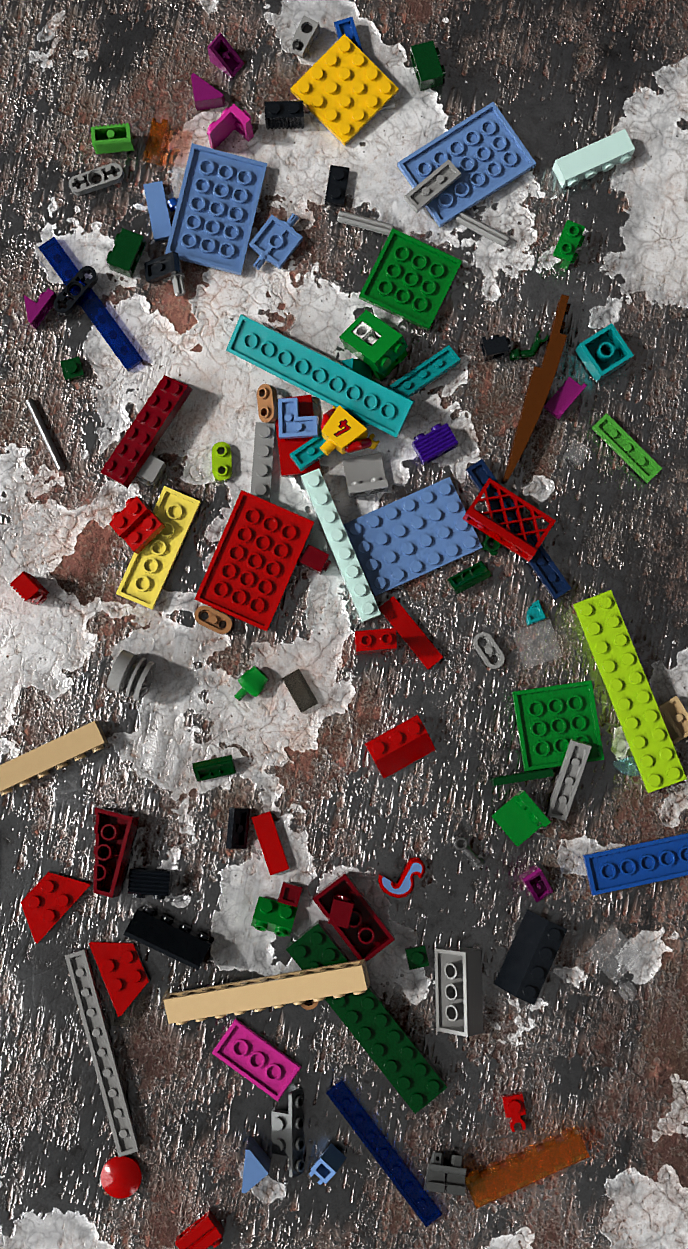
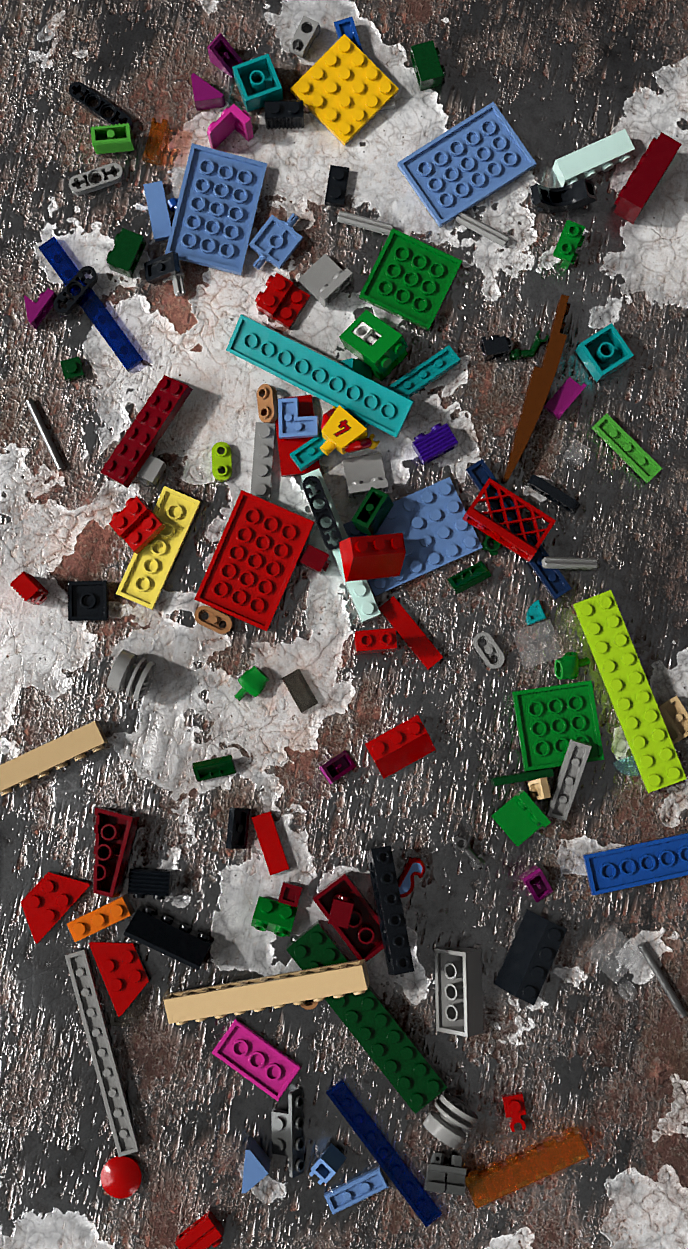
(88, 600): none -> black plate
(100, 918): none -> orange arch
(102, 106): none -> black beam
(257, 82): none -> teal brick
(281, 300): none -> red plate
(321, 513): none -> black beam
(325, 280): none -> light grey bracket
(337, 767): none -> magenta slope
(356, 1190): none -> medium blue tile
(372, 511): none -> dark green brick
(372, 556): none -> red slope
(389, 910): none -> black brick
(417, 957): dark green plate -> none
(432, 186): light grey plate -> none
(448, 1123): none -> light grey wheel
(539, 789): none -> tan bracket
(553, 494): none -> black beam
(563, 198): none -> black arch
(568, 666): none -> green piece
(570, 563): none -> light grey axle
(646, 177): none -> dark red brick
(662, 980): none -> flat silver bar

